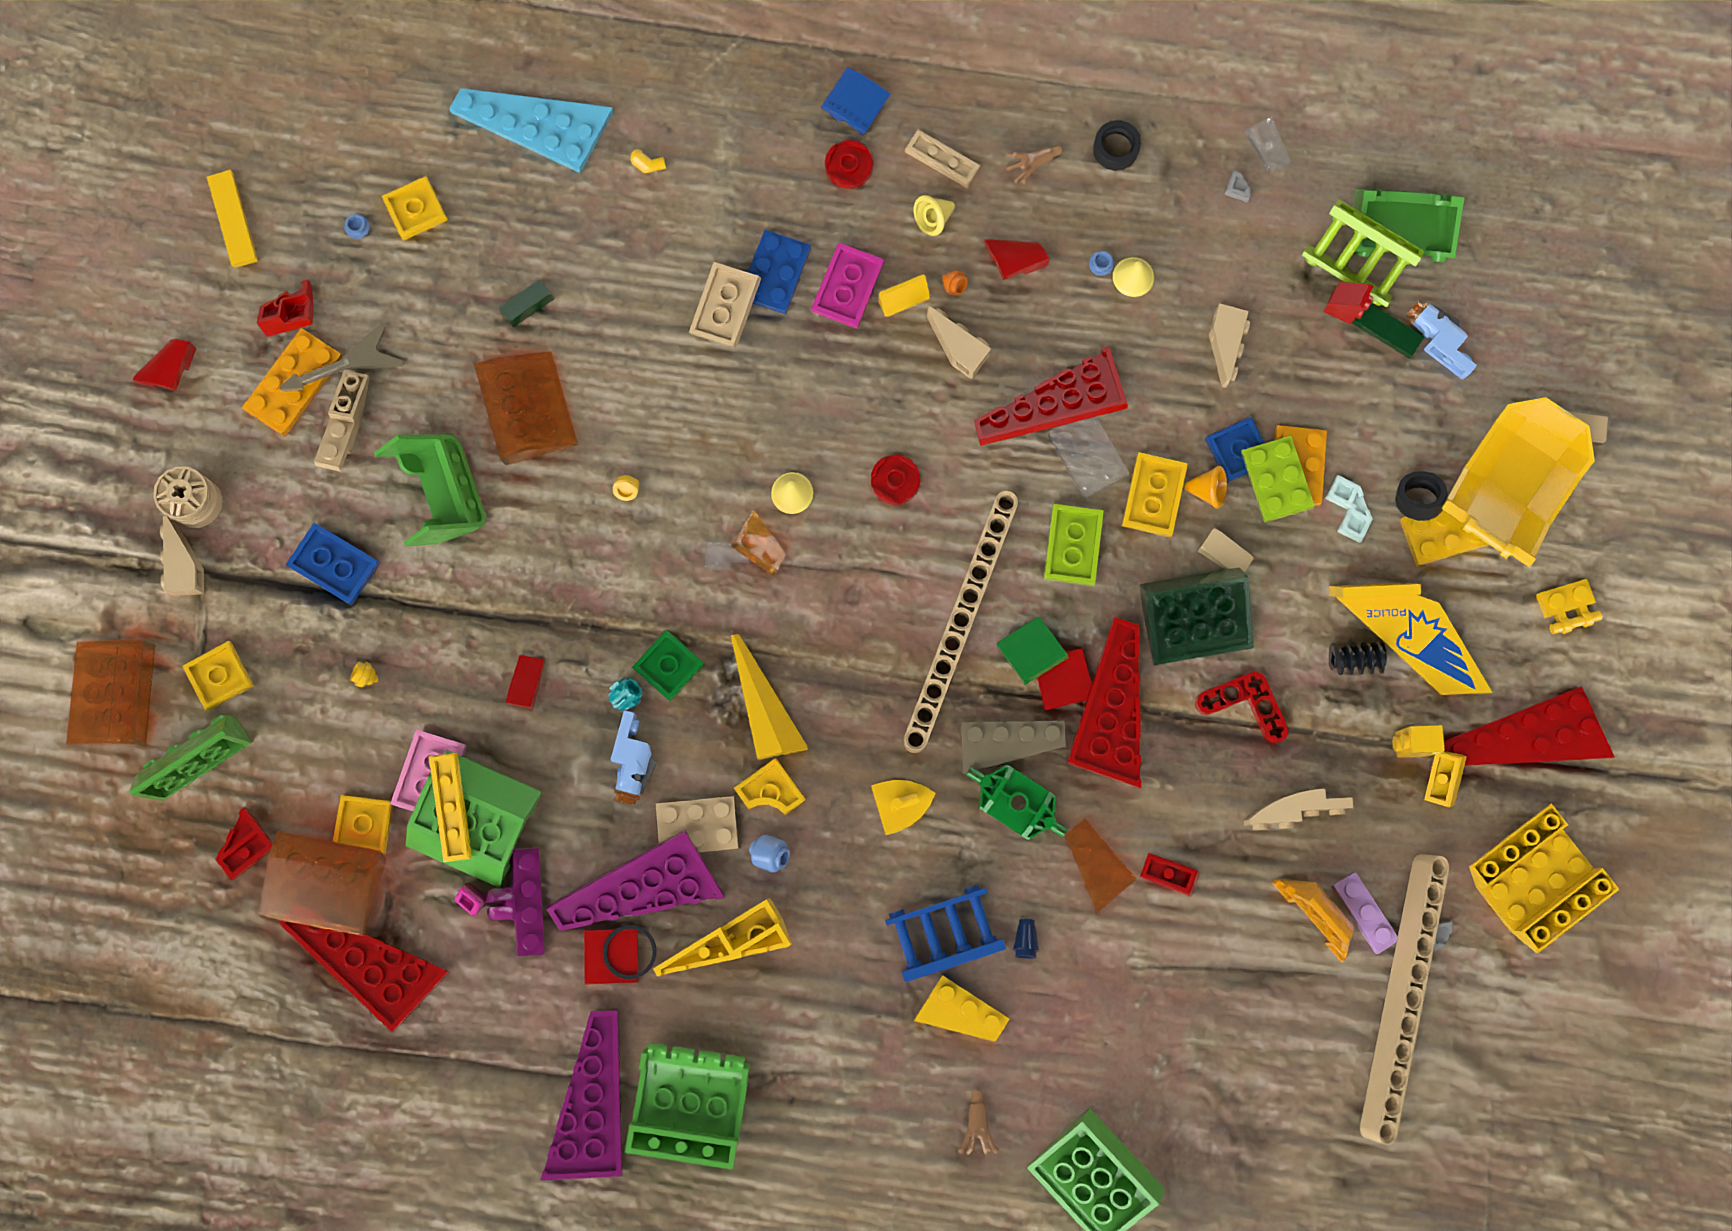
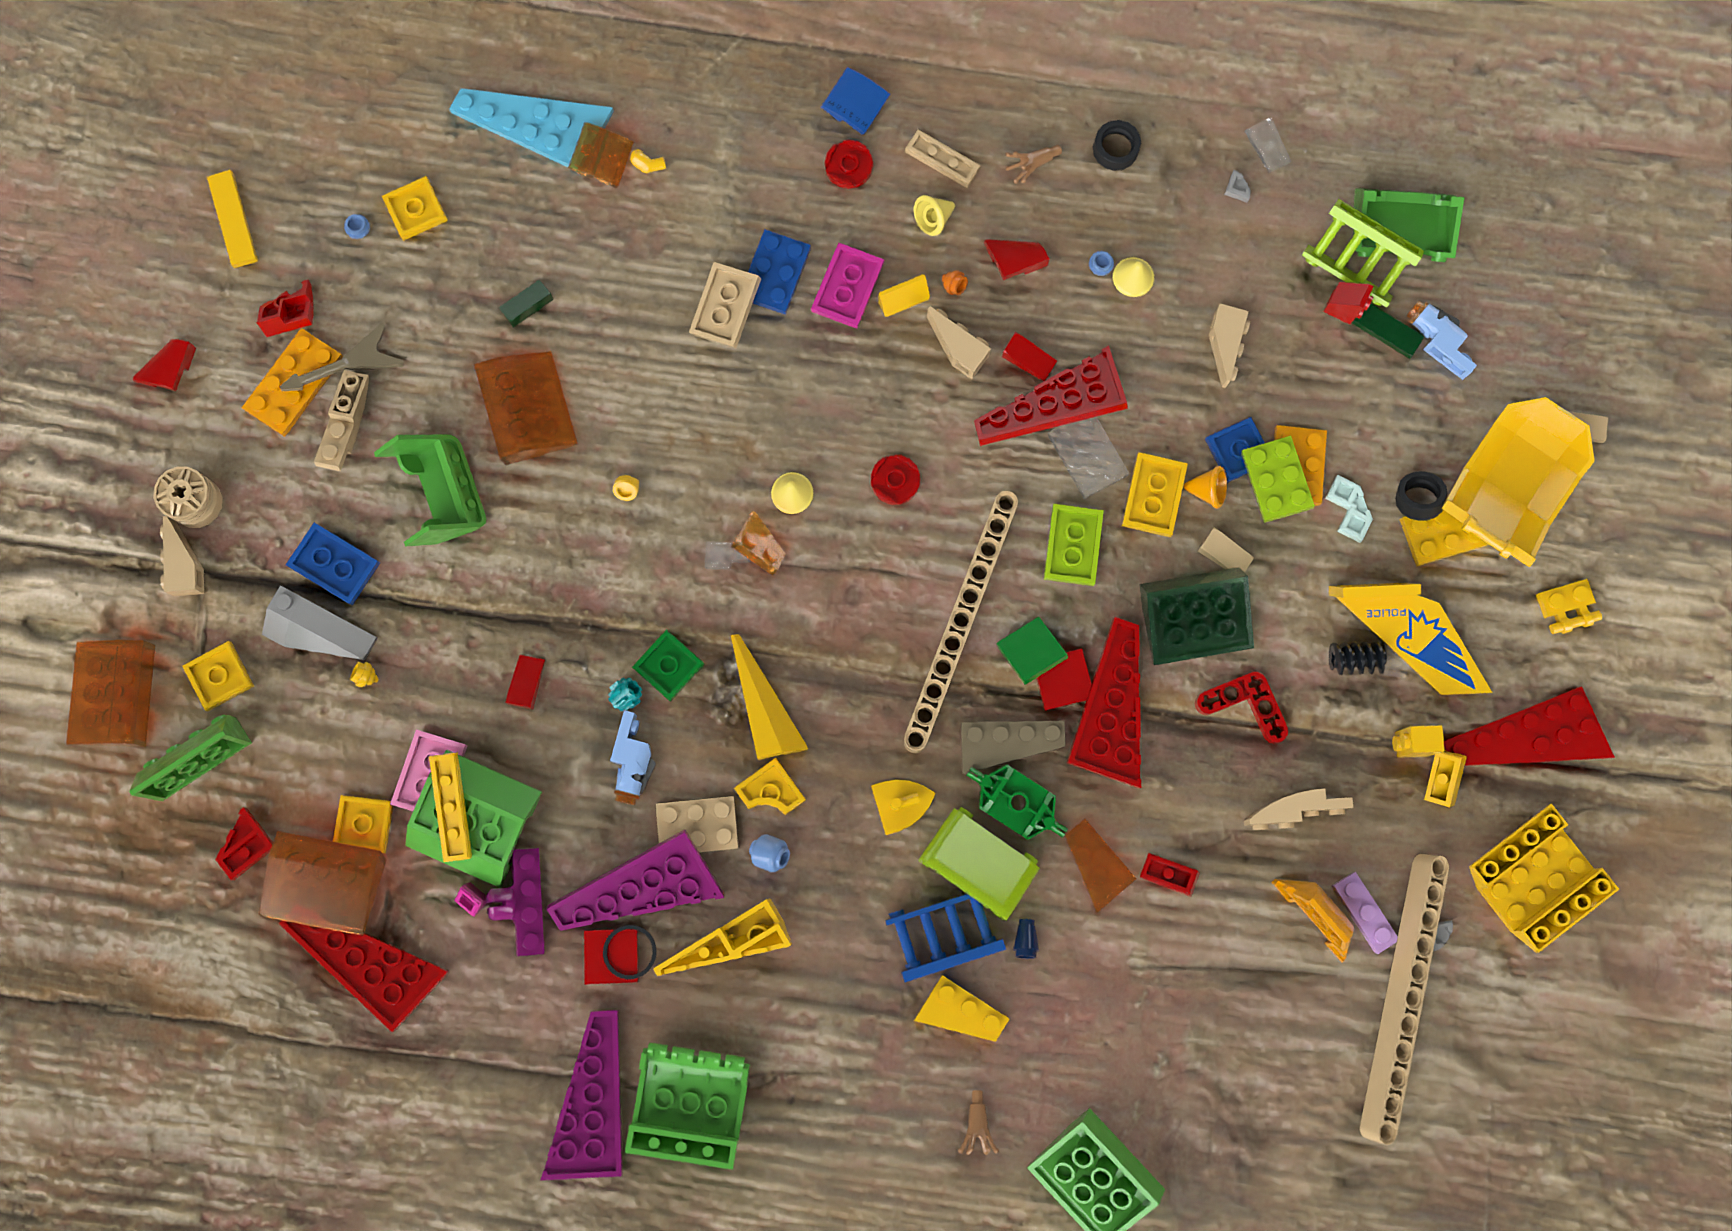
(306, 626): none -> light grey wedge
(601, 154): none -> clear orange slope
(980, 863): none -> lime windscreen
(1028, 357): none -> red slope

